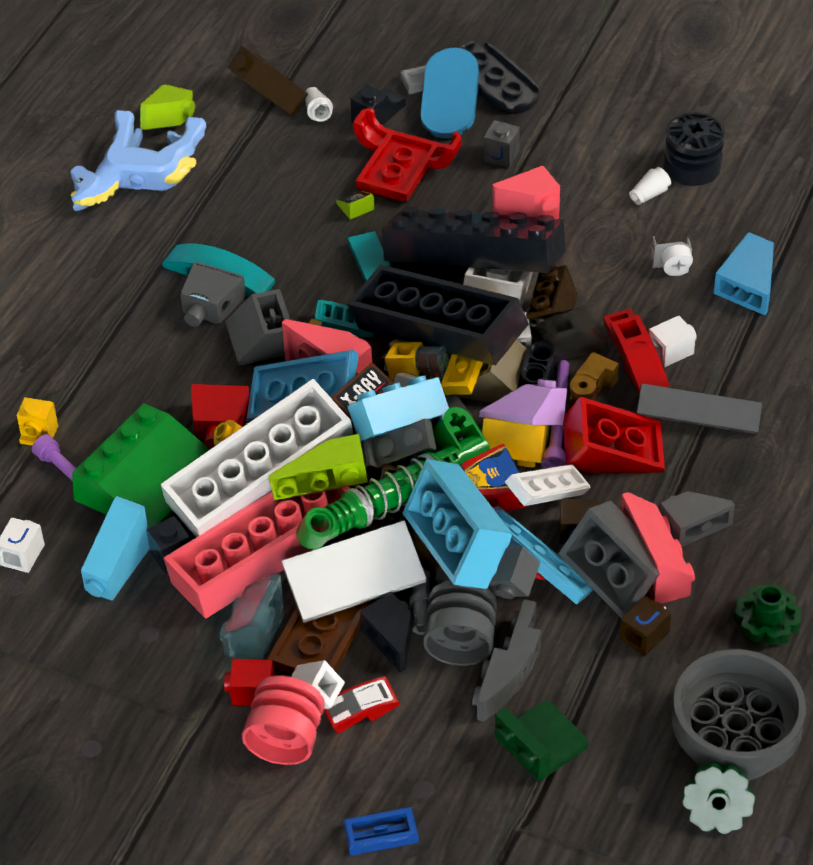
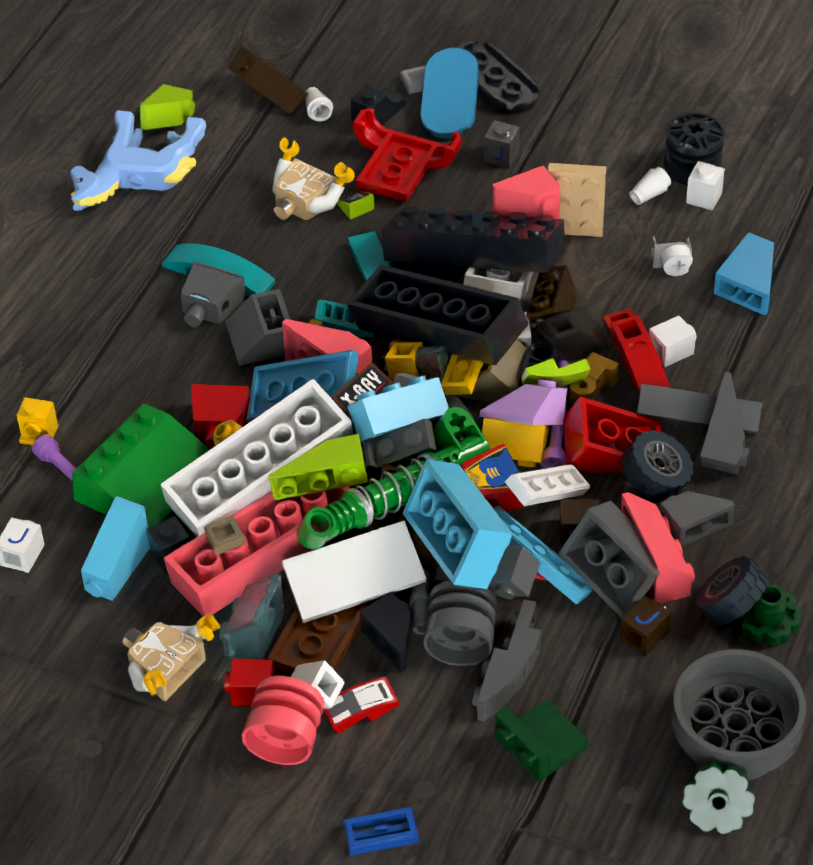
(167, 655): none -> torso
(224, 535): none -> dark tan tile
(303, 188): none -> torso
(549, 371): none -> lime slope
(581, 197): none -> tan plate
(657, 465): none -> black wheel
(705, 185): none -> white brick
(725, 438): none -> dark grey slope
(731, 590): none -> black wheel

